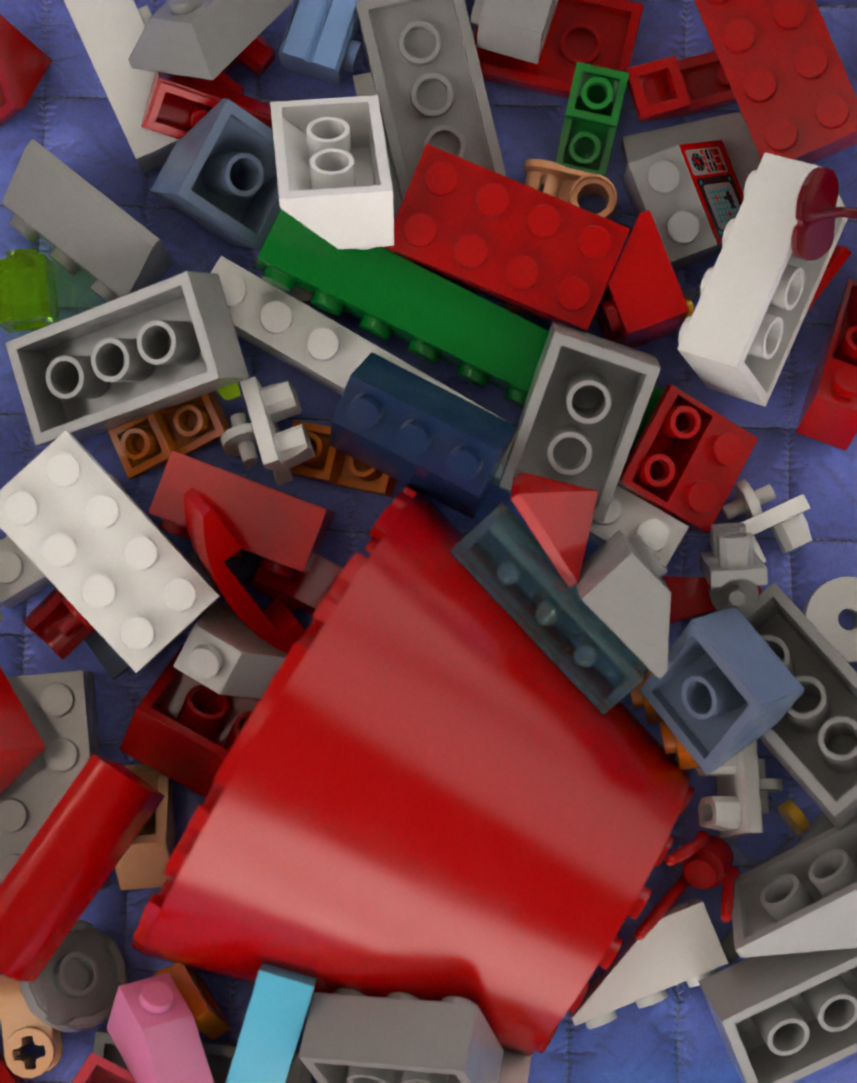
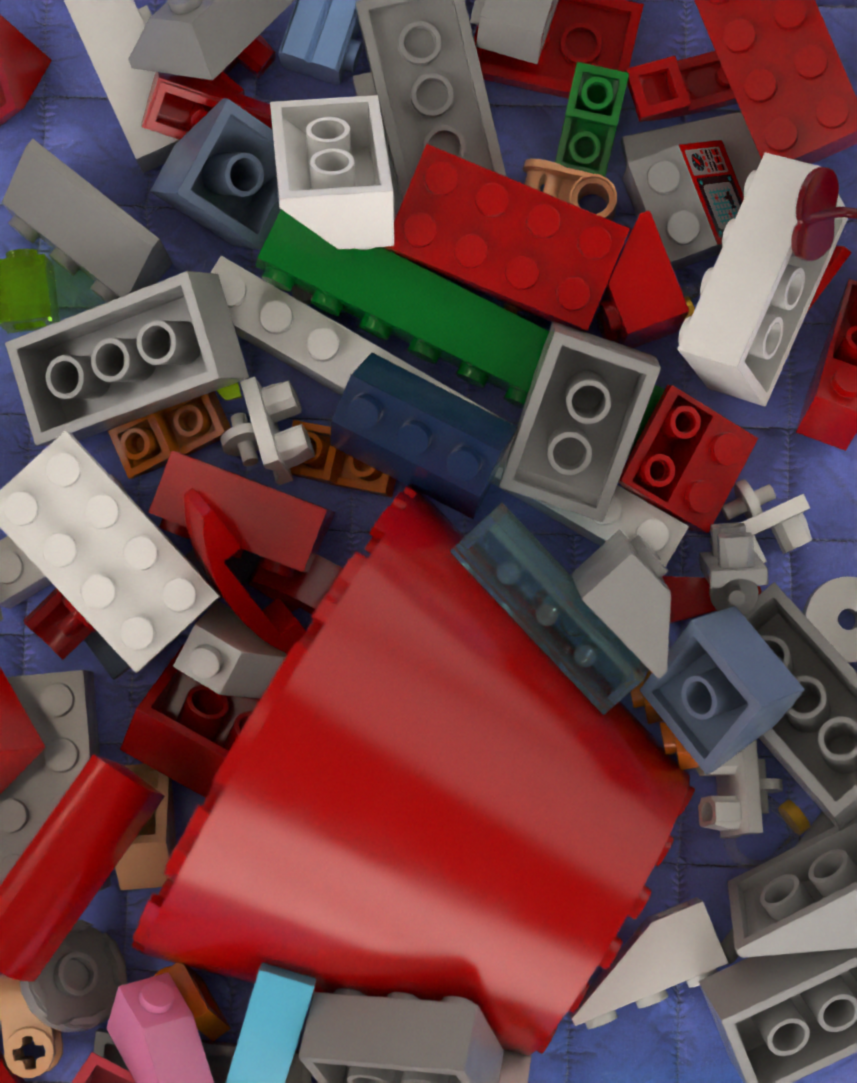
(558, 518): red slope -> none
(705, 865): red plant -> none

